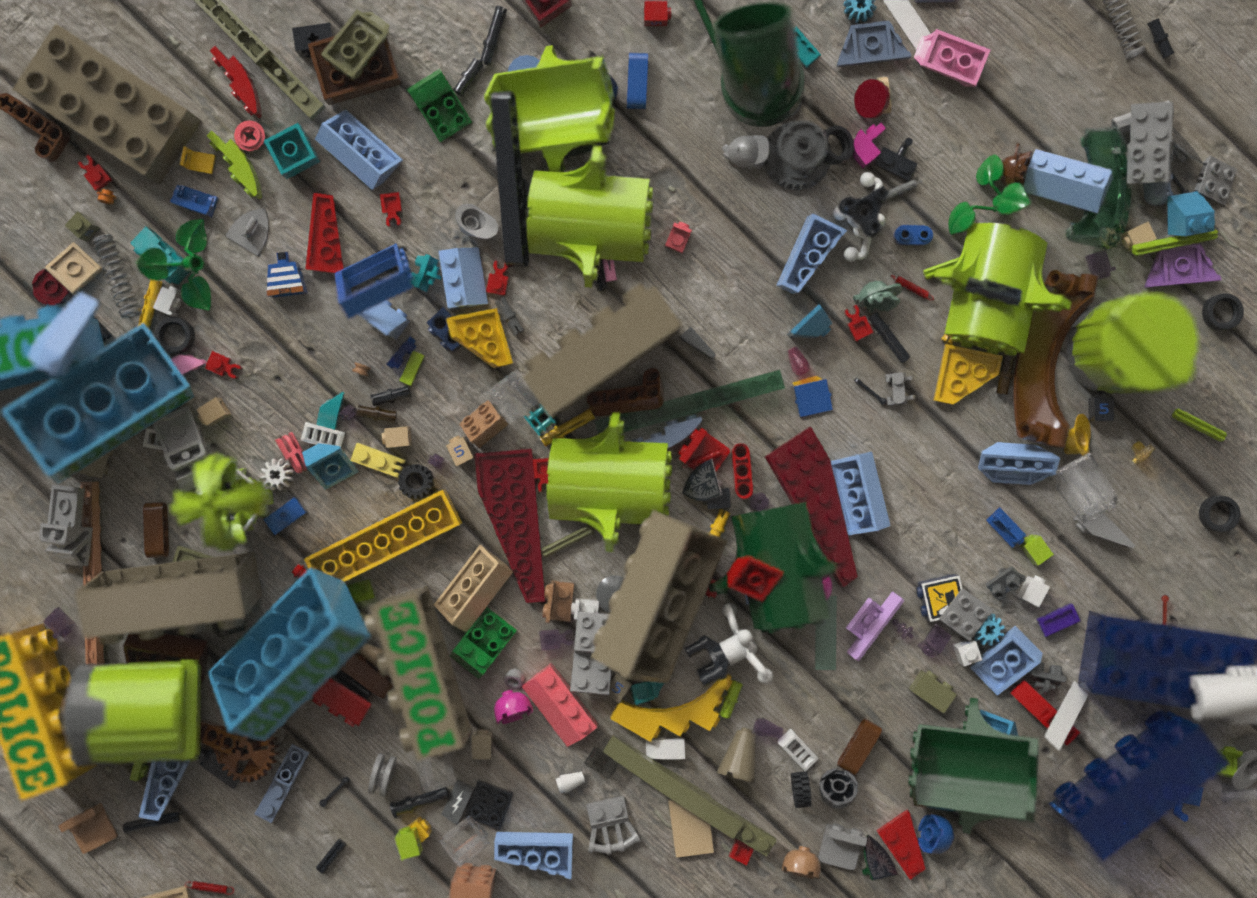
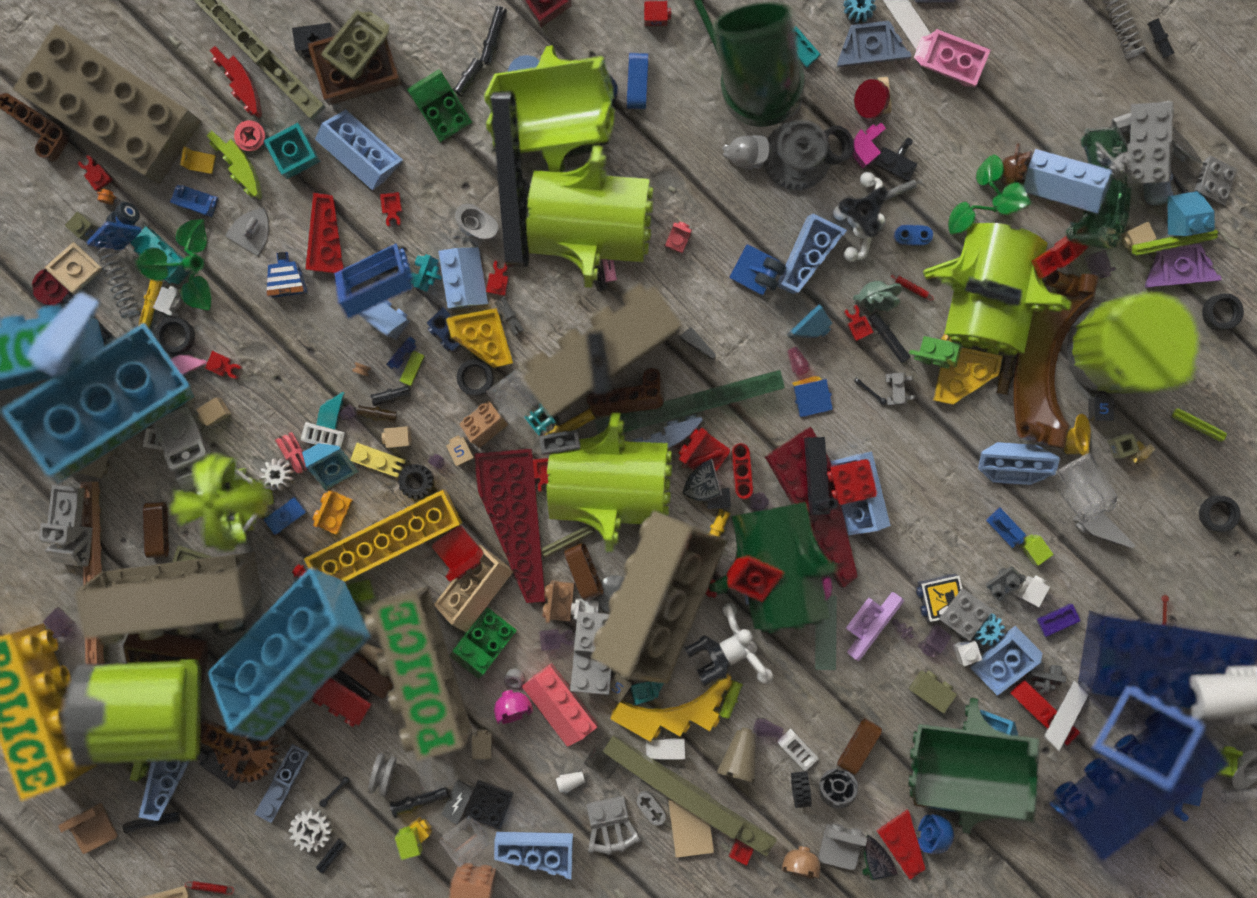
(117, 230): none -> blue plate
(303, 834): none -> white gear
(332, 511): none -> light orange bracket
(458, 552): none -> red bracket
(474, 363): none -> black tyre
(559, 442): none -> dark grey slope
(584, 572): none -> reddish brown beam
(601, 375): none -> black piece
(654, 805): none -> light grey beam
(757, 270): none -> blue plate
(817, 477): none -> black piece
(852, 481): none -> red bracket
(938, 352): none -> bright green bracket
(1057, 257): none -> red slope
(1120, 166): none -> light grey hinge
(1123, 445): none -> olive brick
(1134, 767): none -> blue window

